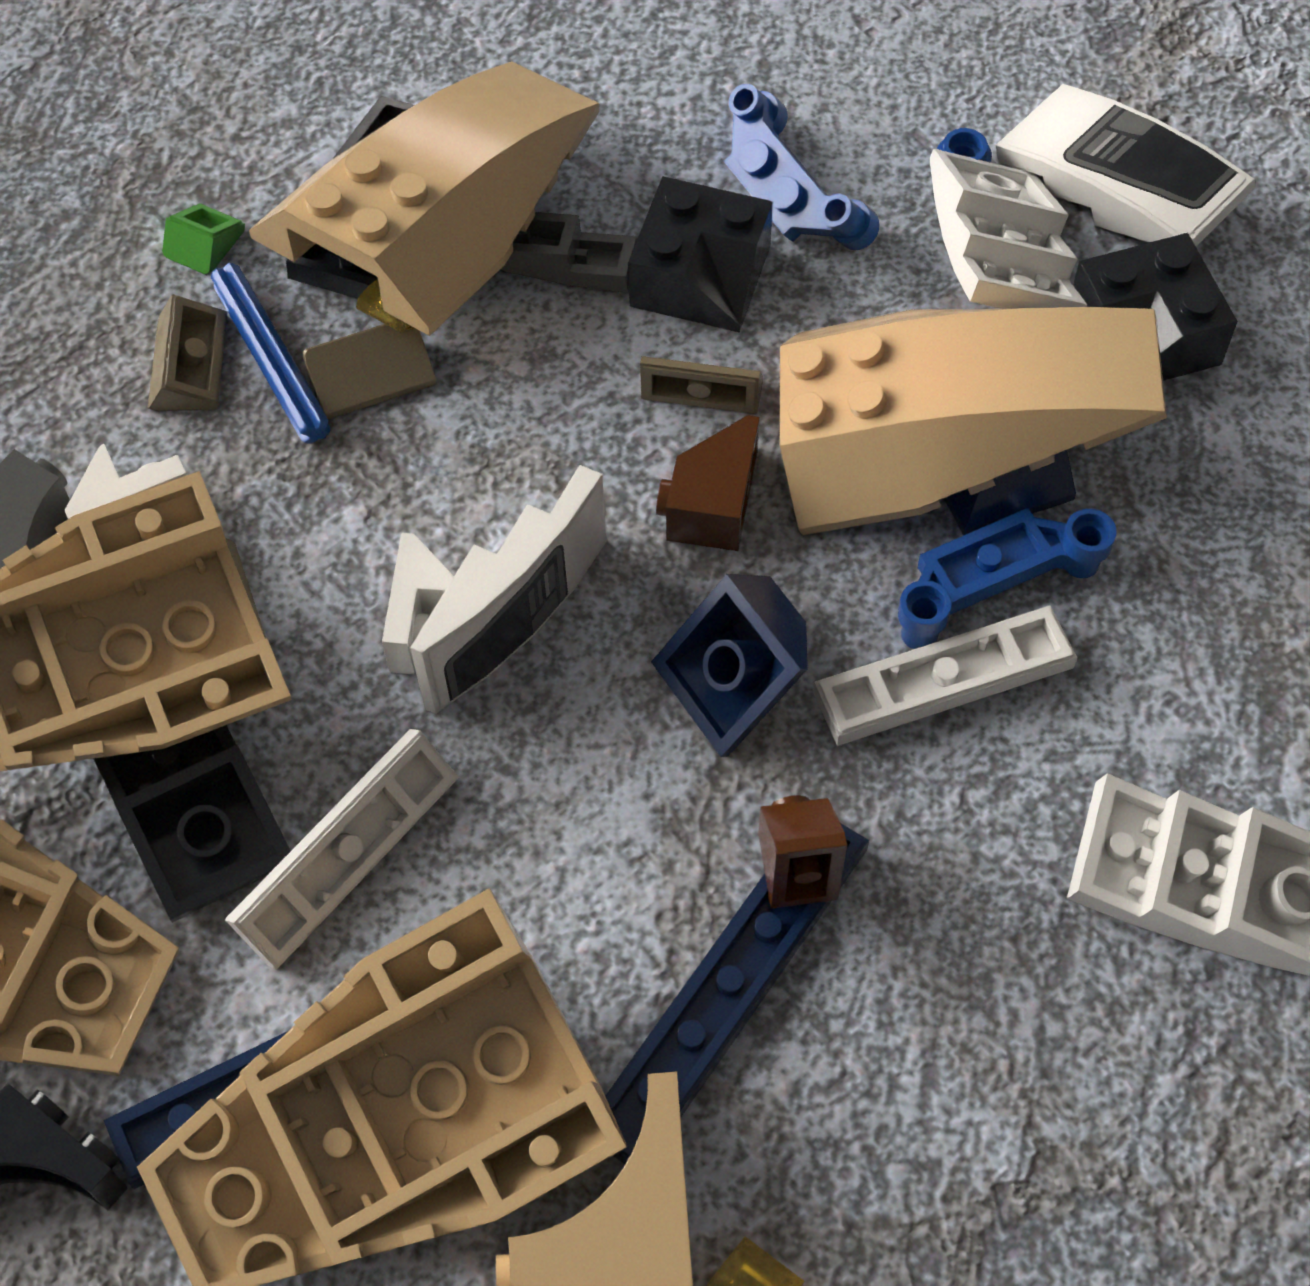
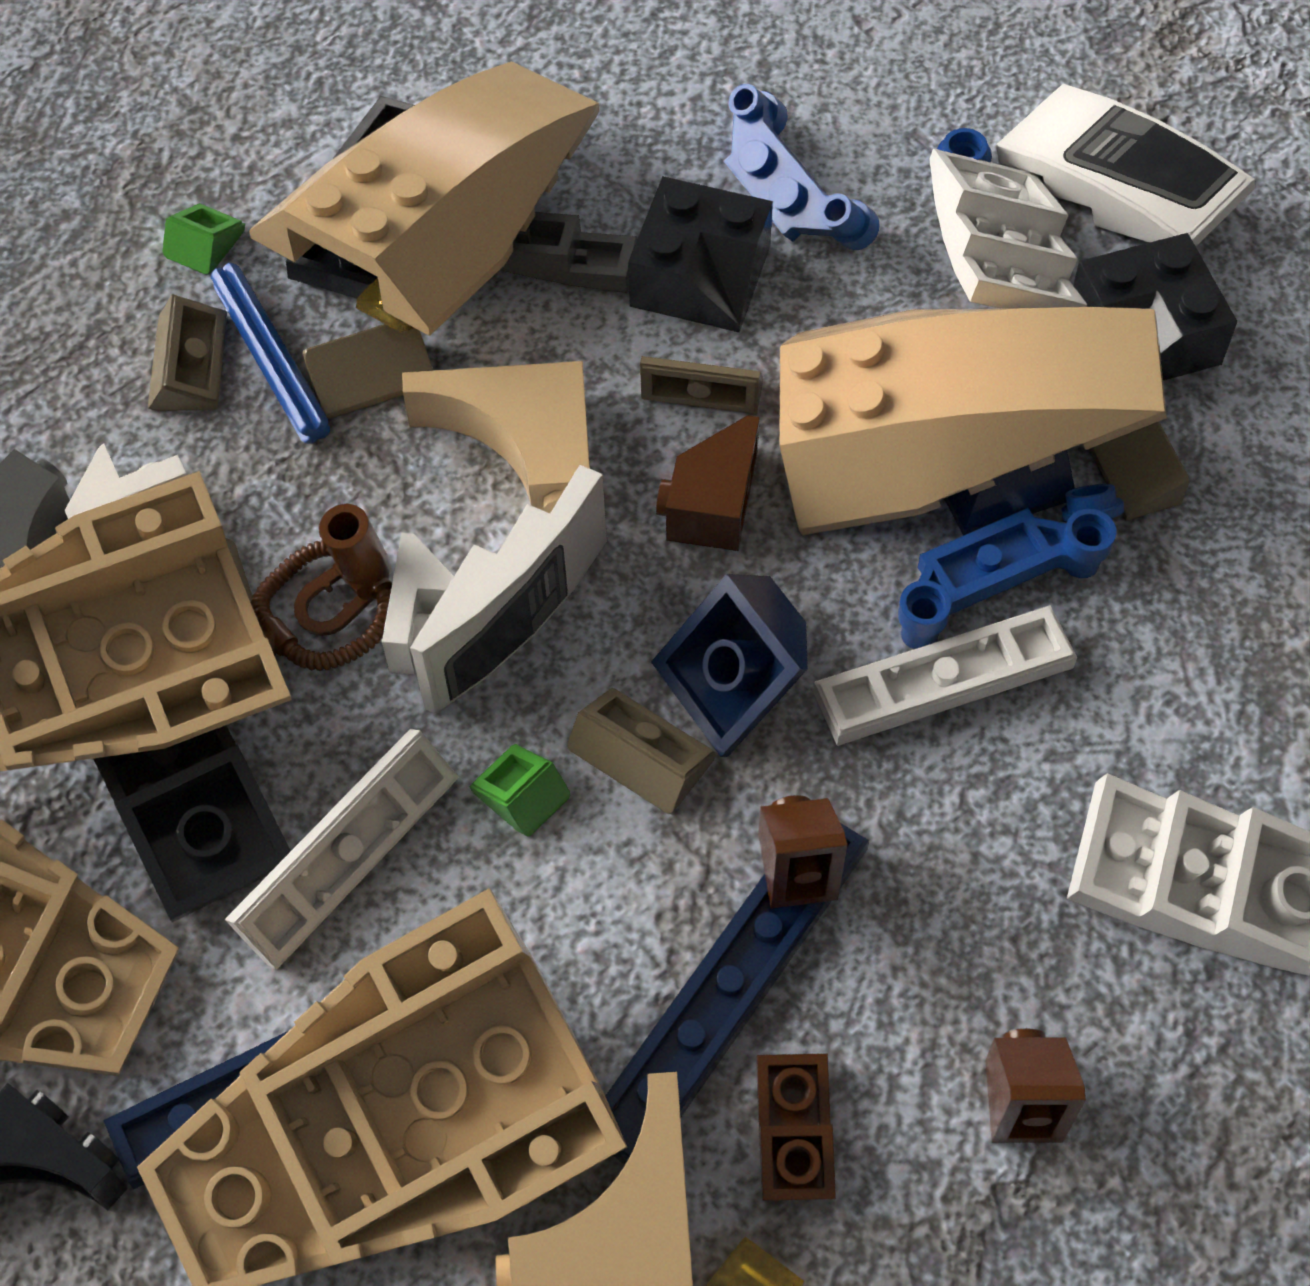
(358, 561): none -> reddish brown piece
(521, 411): none -> tan arch
(522, 789): none -> bright green slope
(639, 749): none -> dark tan slope
(795, 1127): none -> reddish brown slope
(1032, 1088): none -> reddish brown slope
(1095, 496): none -> blue plate
(1143, 470): none -> dark tan slope

